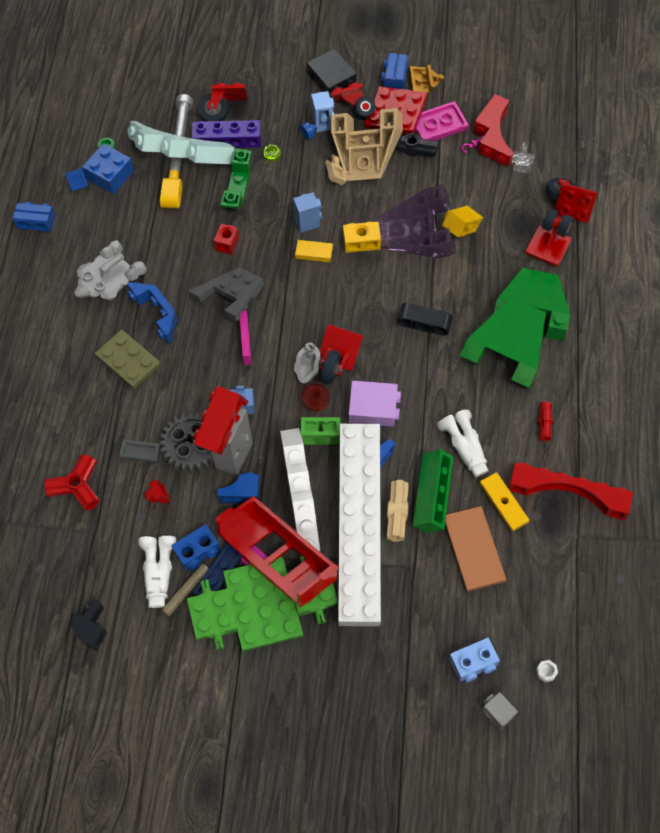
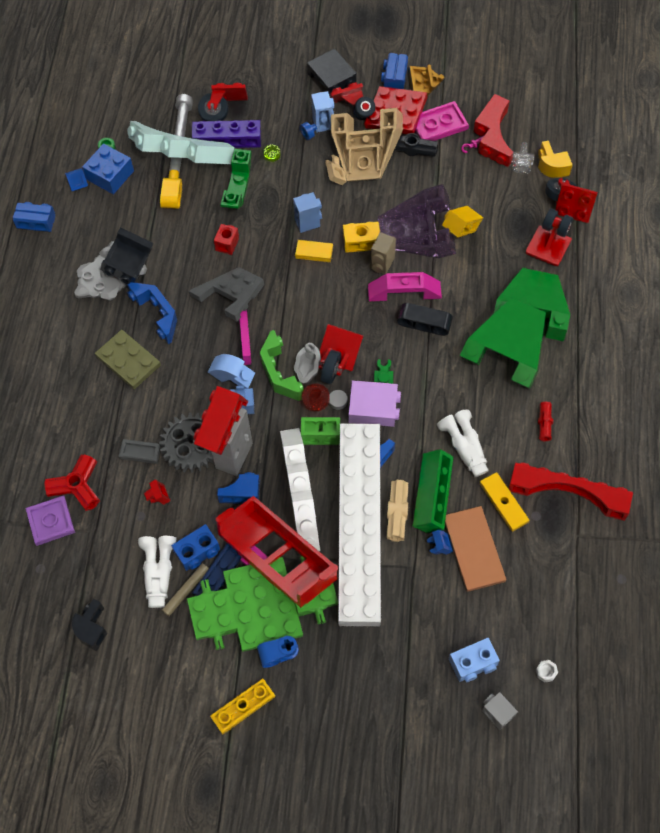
(50, 520): none -> medium lavender plate
(126, 256): none -> black panel
(231, 368): none -> light blue brick
(231, 714): none -> yellow tile
(275, 651): none -> blue piece
(287, 387): none -> bright green slope
(338, 399): none -> light grey tile
(383, 253): none -> dark tan brick
(383, 374): none -> green plate
(404, 283): none -> dark pink slope
(442, 542): none -> blue tile
(553, 164): none -> yellow brick

